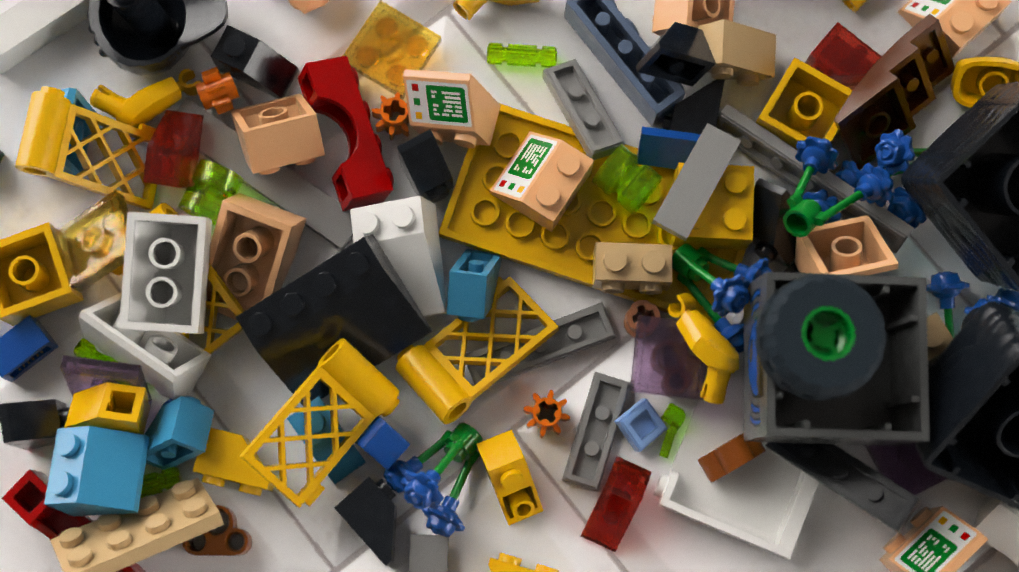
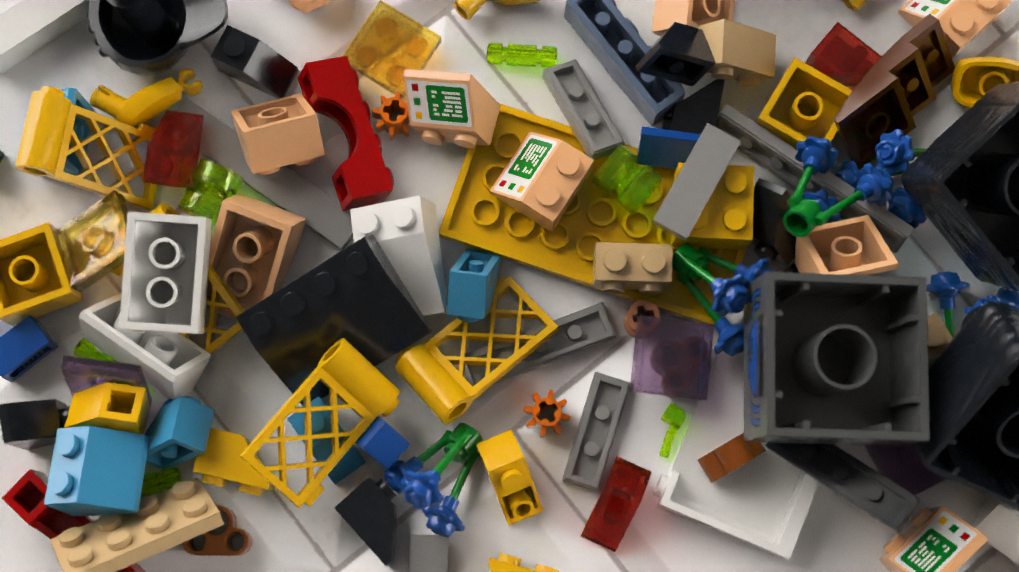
(217, 90): orange gear -> none
(425, 167): black slope -> none
(640, 425): light blue tile -> none
(708, 346): yellow arm -> none
(820, 337): black wheel -> none

